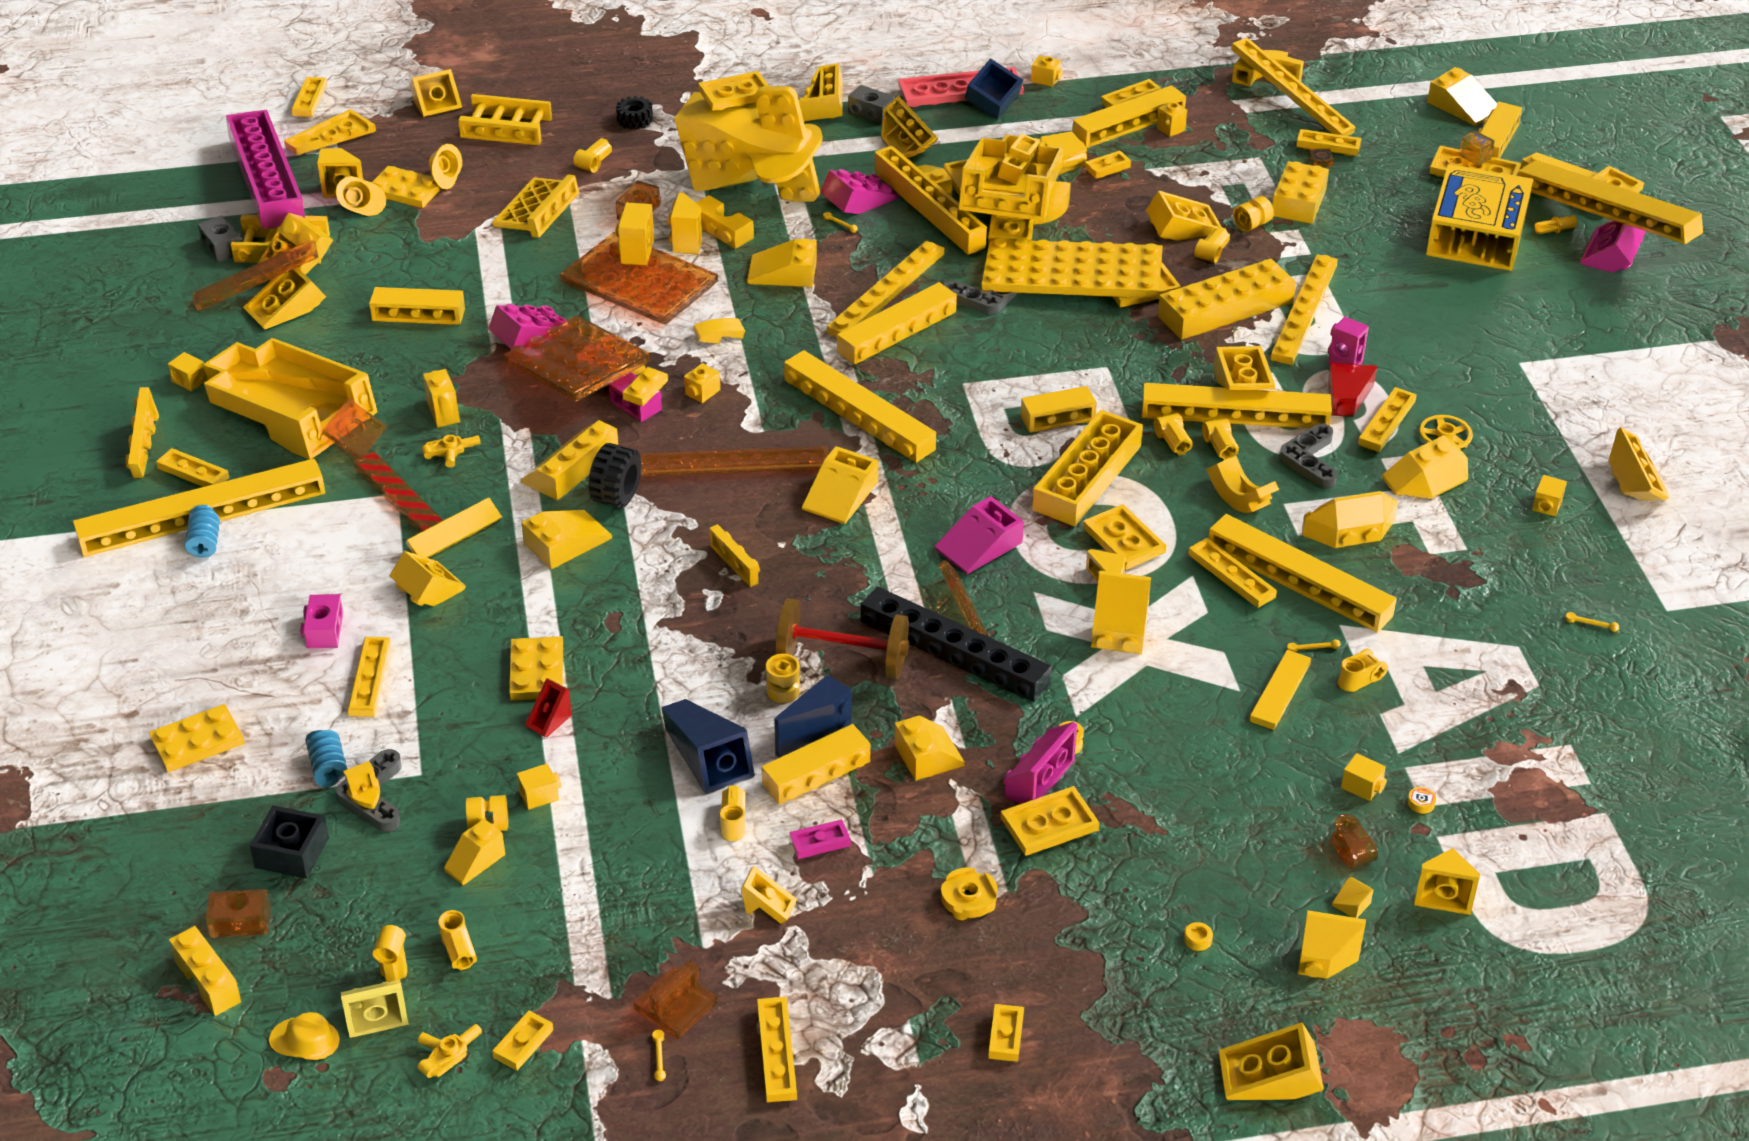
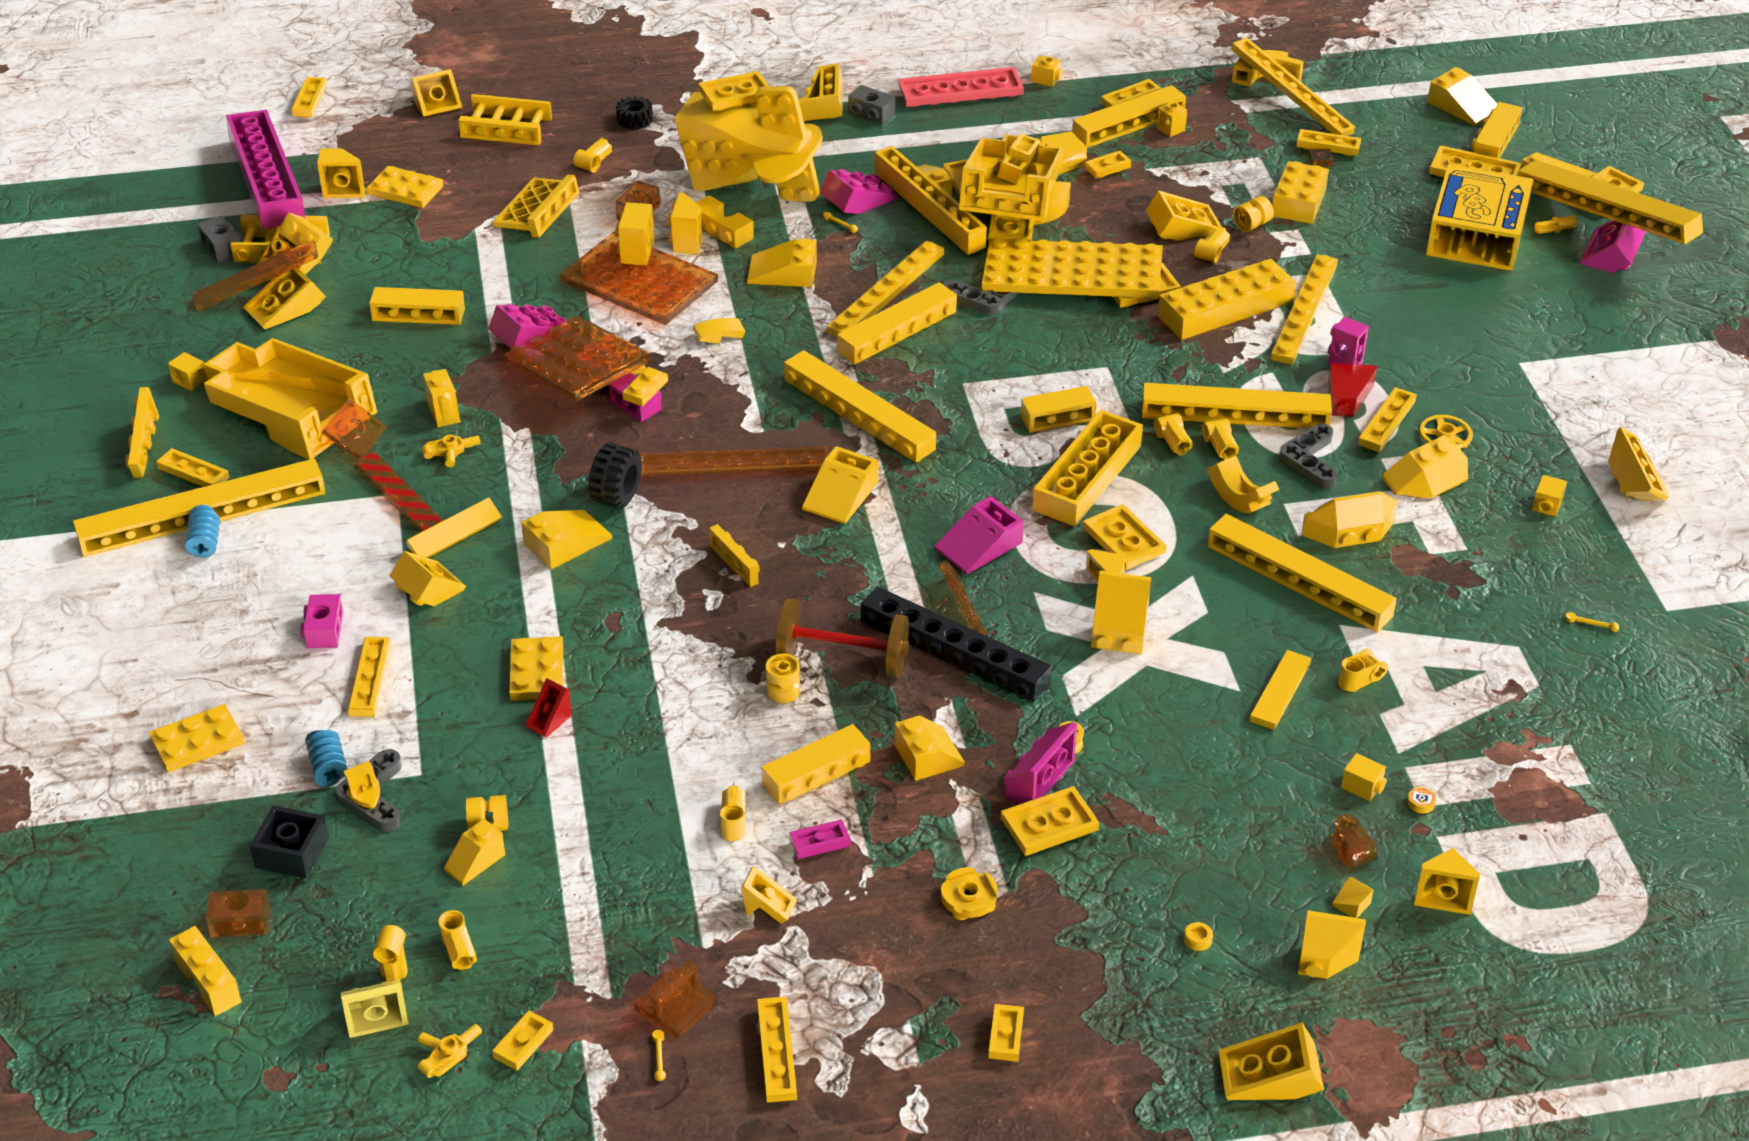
(305, 1037): yellow piece -> none
(329, 132): yellow wing -> none
(360, 196): yellow piece -> none
(445, 165): yellow piece -> none
(538, 786): yellow brick -> none
(571, 461): yellow slope -> none
(702, 383): yellow brick -> none
(709, 744): dark blue slope -> none
(813, 716): dark blue slope -> none
(905, 129): yellow wedge -> none
(993, 88): dark blue piece -> none
(1232, 572): yellow plate -> none
(1242, 368): yellow slope -> none
(1335, 644): yellow hinge -> none
(1476, 148): clear yellow brick -> none

